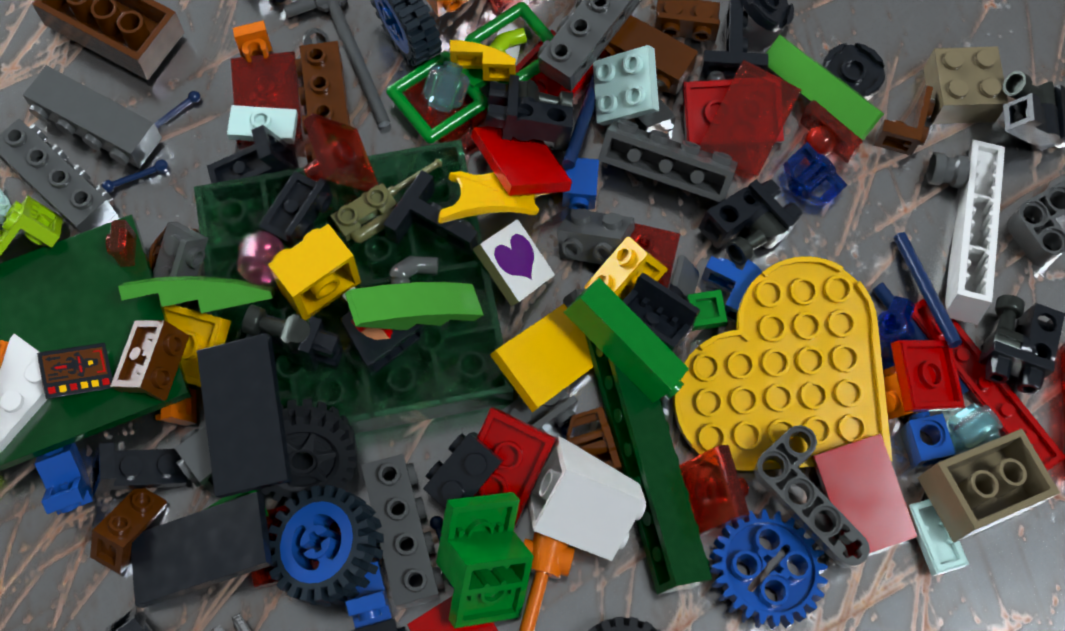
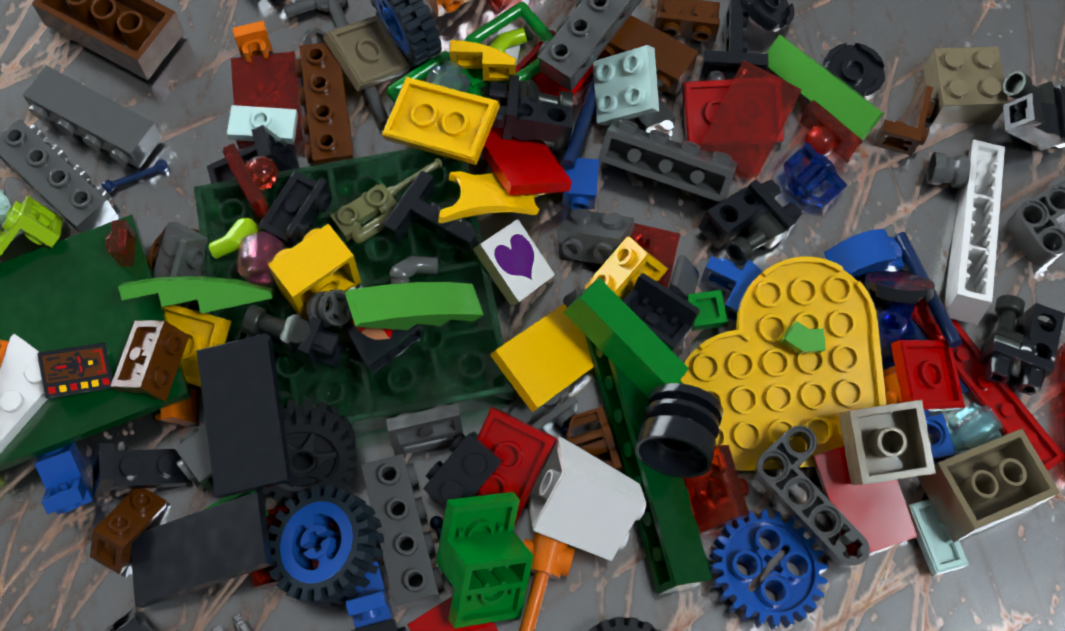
(193, 97): dark blue hinge -> none
(231, 241): none -> lime arm
(256, 175): none -> clear red tile
(338, 154): clear red tile -> none
(338, 310): none -> dark grey wheel
(366, 52): none -> dark tan tile
(424, 429): none -> flat silver plate
(441, 120): none -> yellow tile
(679, 430): none -> black wheel
(804, 340): none -> bright green piece
(867, 253): none -> blue brick
(886, 443): none -> dark tan brick
(899, 286): none -> black tile

